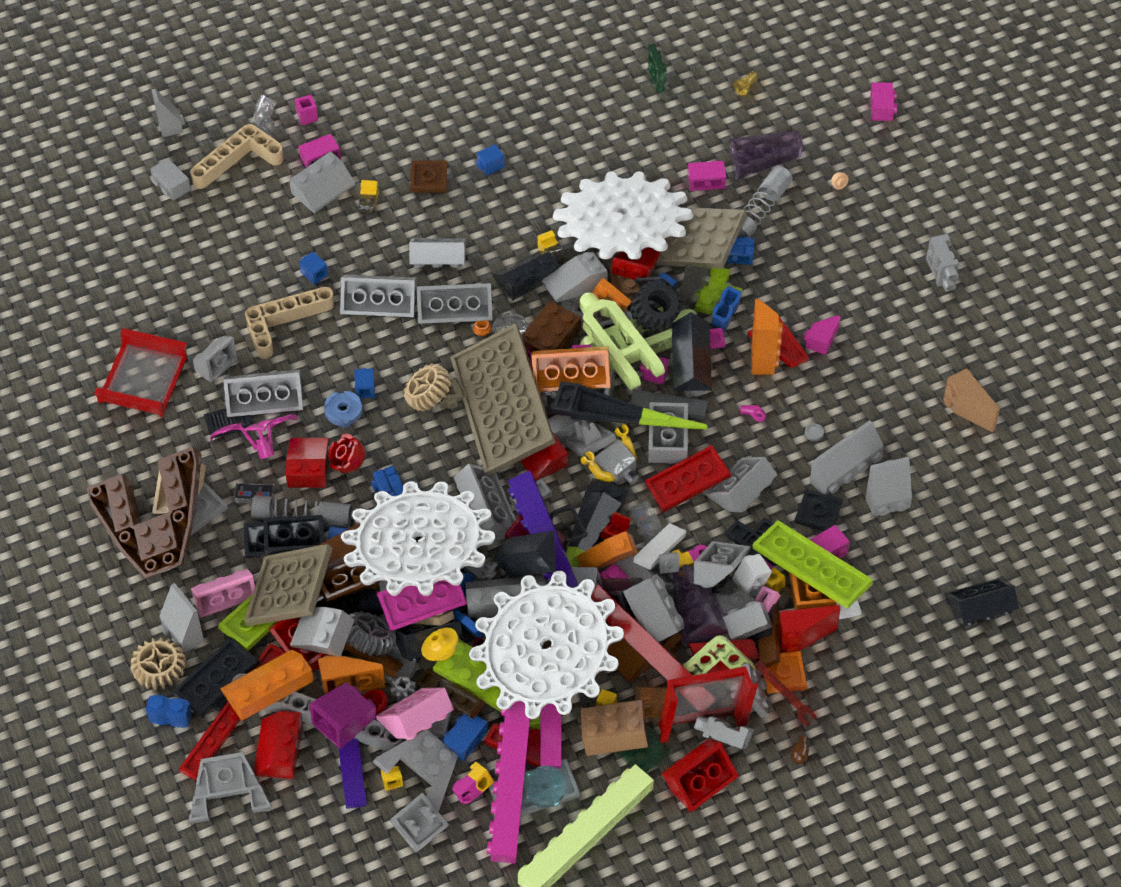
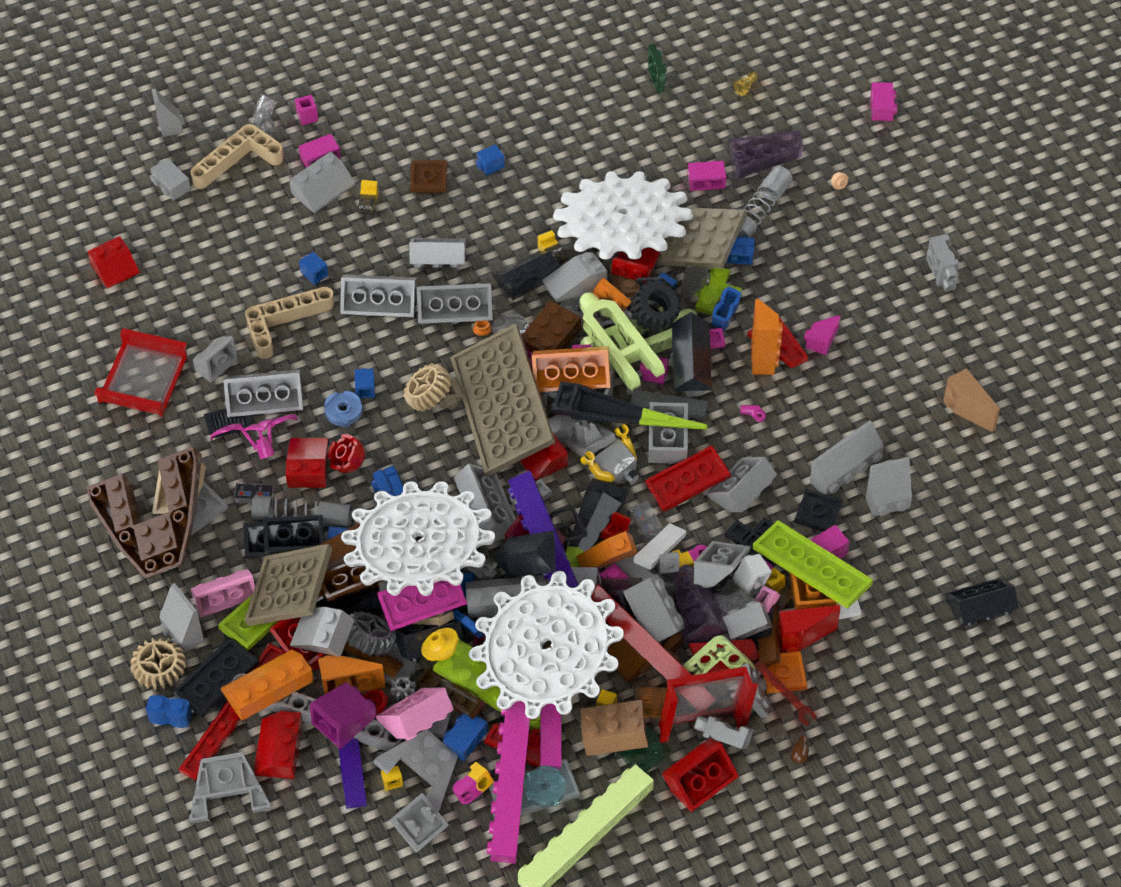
(113, 262): none -> red slope
(814, 432): light grey piece -> none

